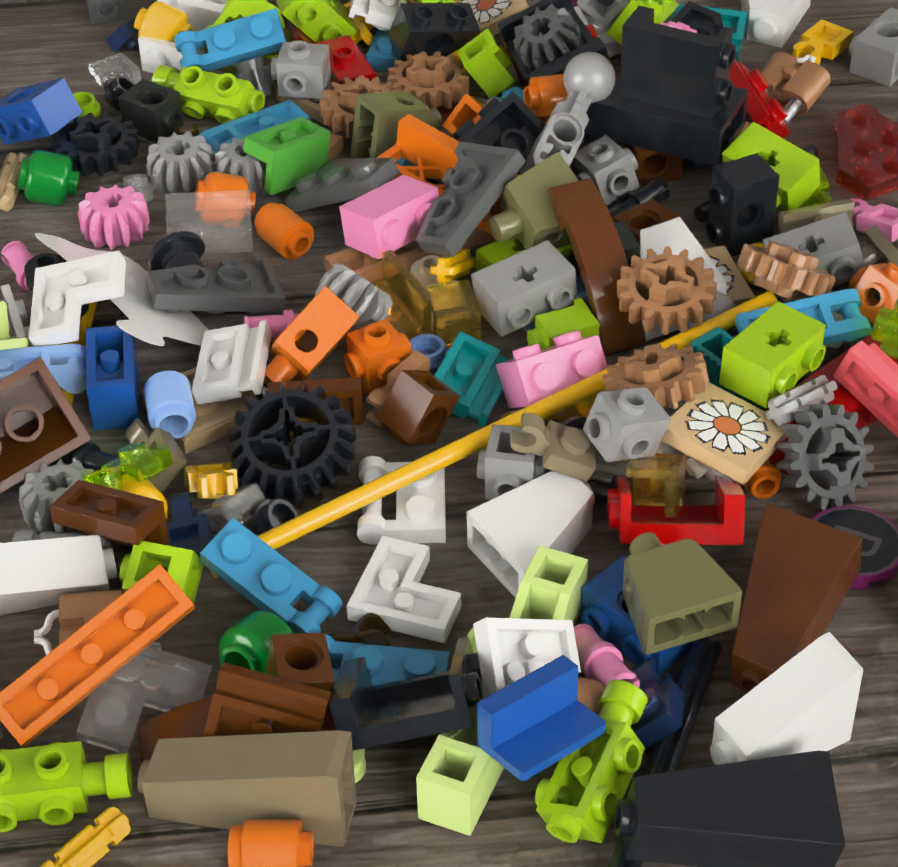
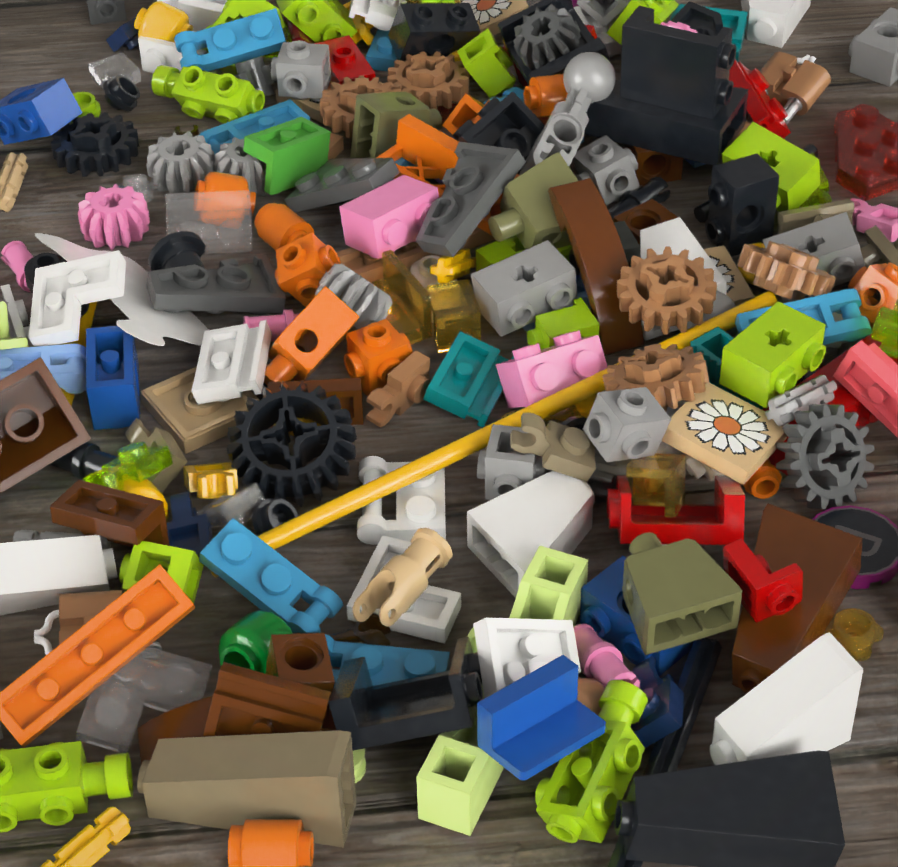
(44, 489): light grey gear -> none
(48, 178): green head -> none
(152, 109): pearl dark grey brick -> none
(170, 403): light blue brick -> none
(303, 266): none -> orange brick
(403, 578): none -> tan piece
(417, 407): reddish brown brick -> none
(432, 347): medium blue plate -> none
(762, 591): none -> red bracket
(823, 41): yellow plate -> none
(856, 632): none -> clear yellow plate

